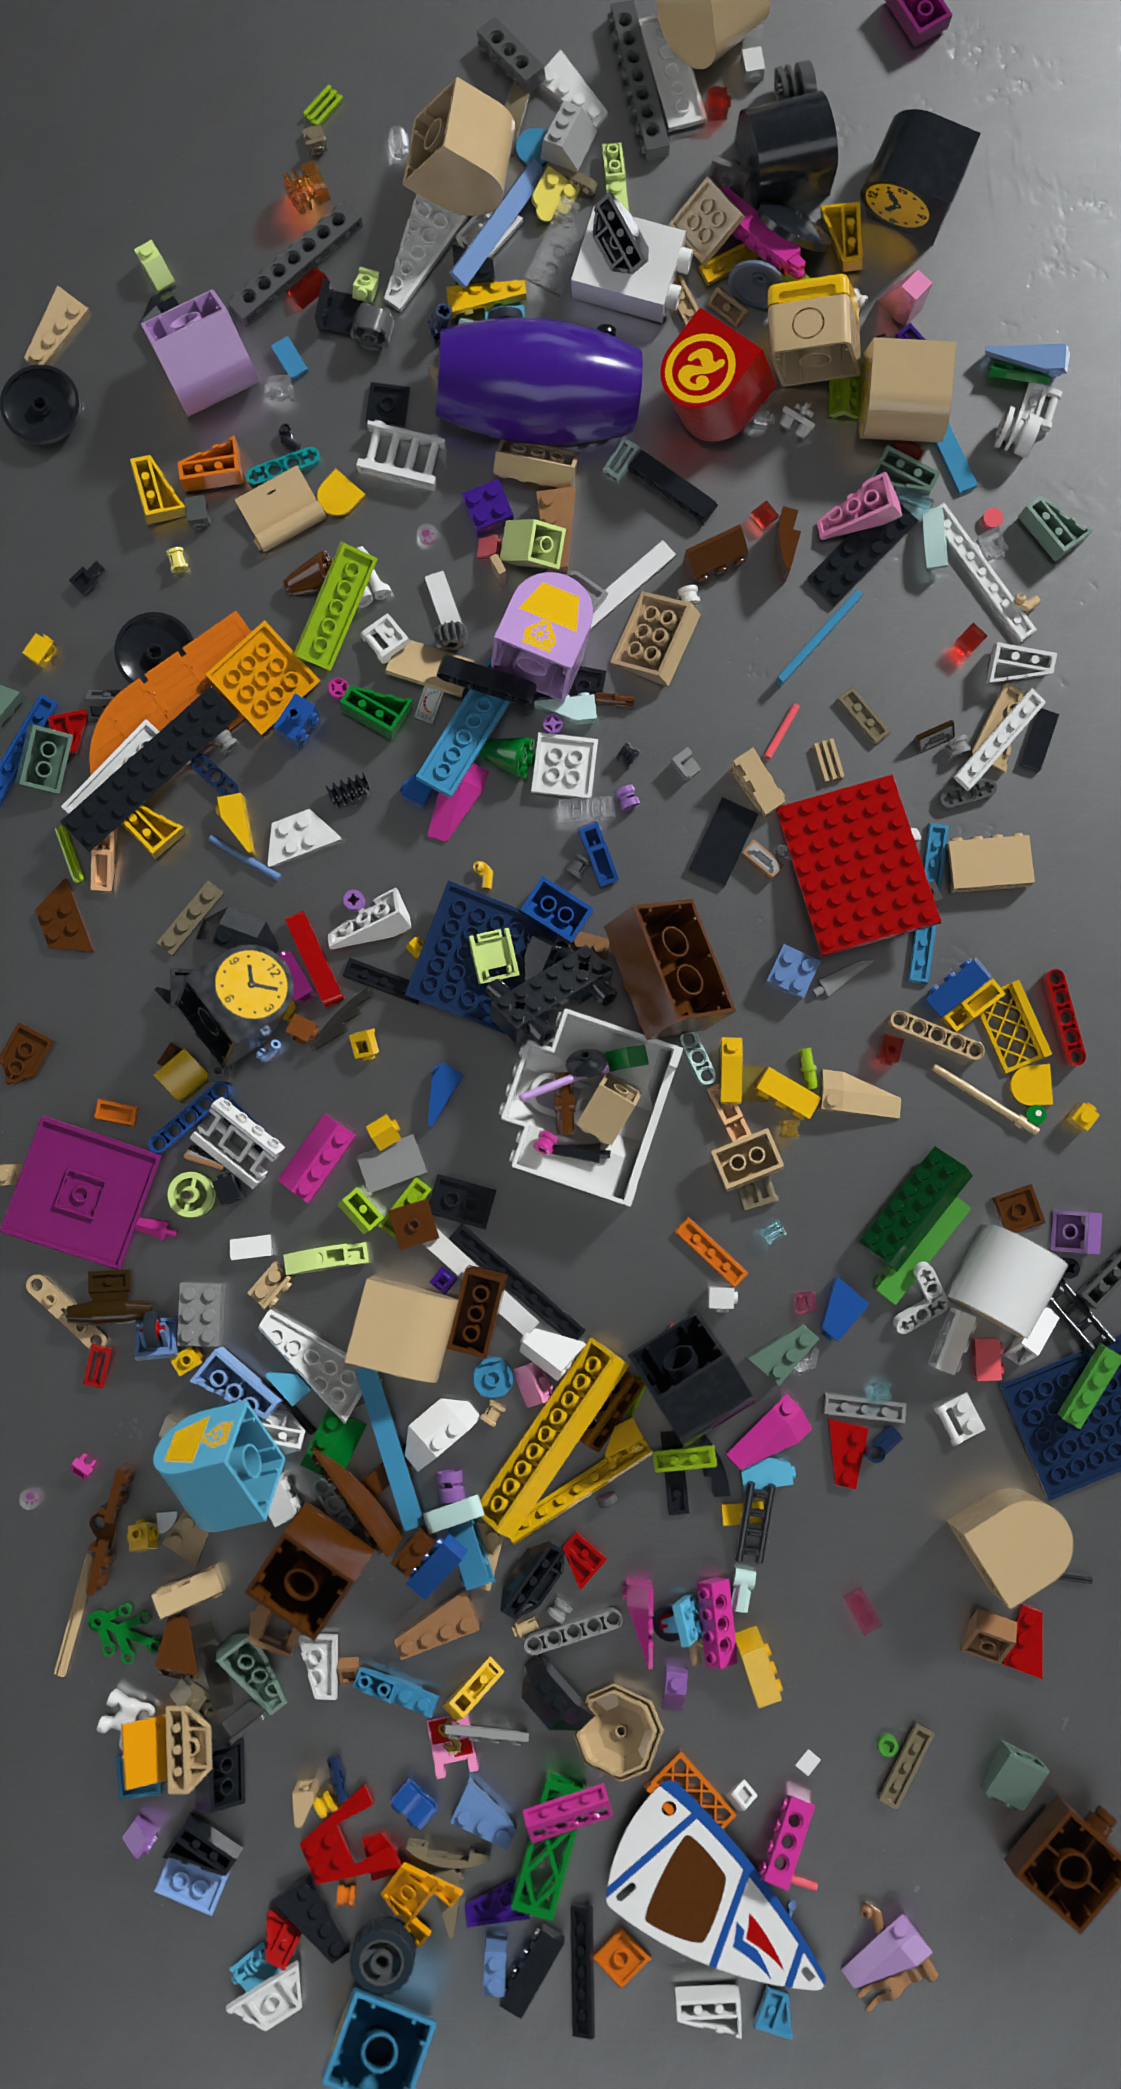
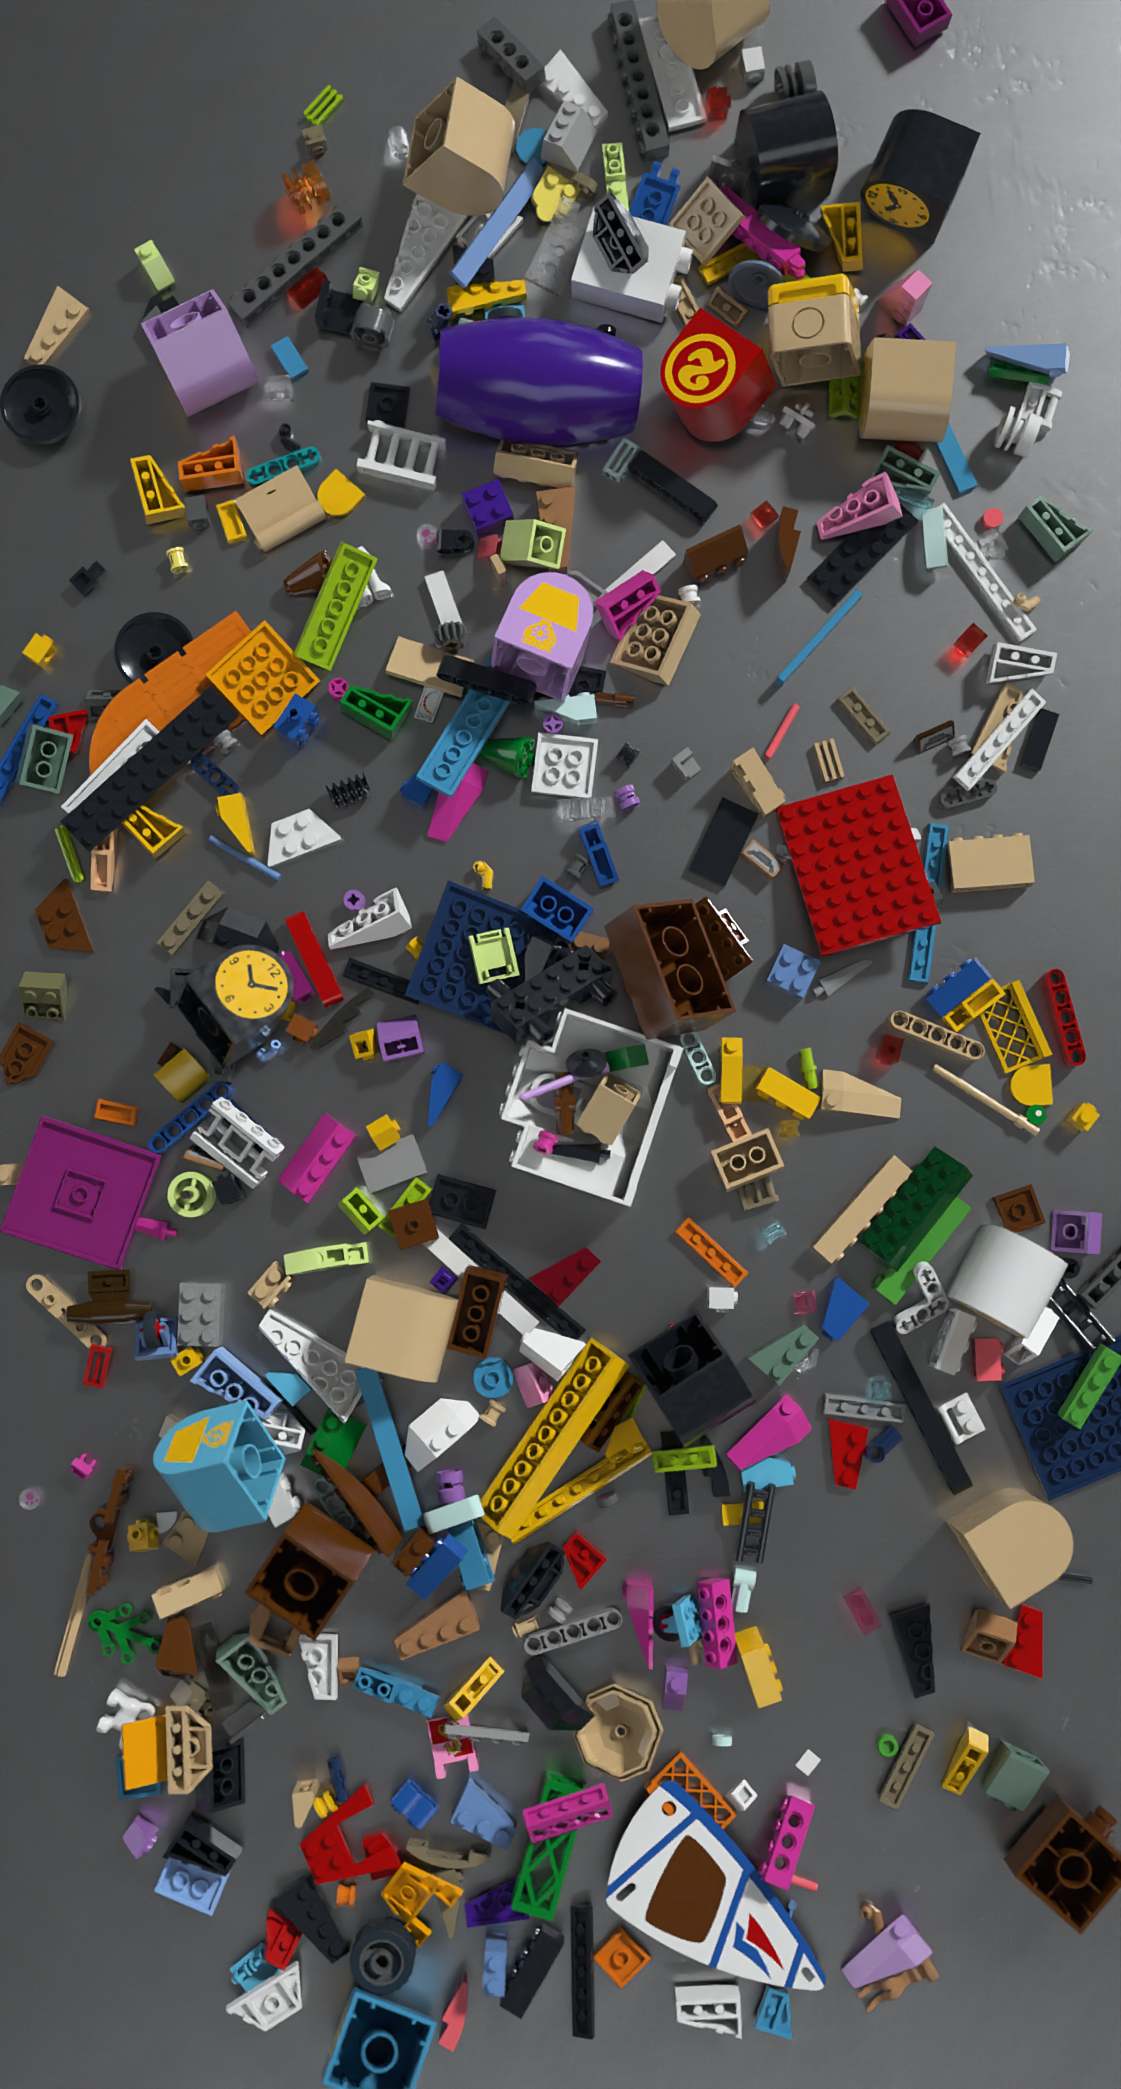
(43, 995): none -> olive slope
(231, 521): none -> yellow tile
(251, 1247): white slope -> none
(390, 634): white plate -> none
(400, 1038): none -> medium lavender slope
(452, 541): none -> black piece
(454, 2015): none -> coral slope
(566, 1275): none -> dark red wedge
(626, 602): none -> dark pink wedge
(656, 196): none -> blue tile
(721, 1740): none -> light aqua tile
(725, 939): none -> reddish brown bracket
(861, 1209): none -> tan brick
(913, 1637): none -> black wing
(921, 1407): none -> black beam
(966, 1760): none -> yellow slope

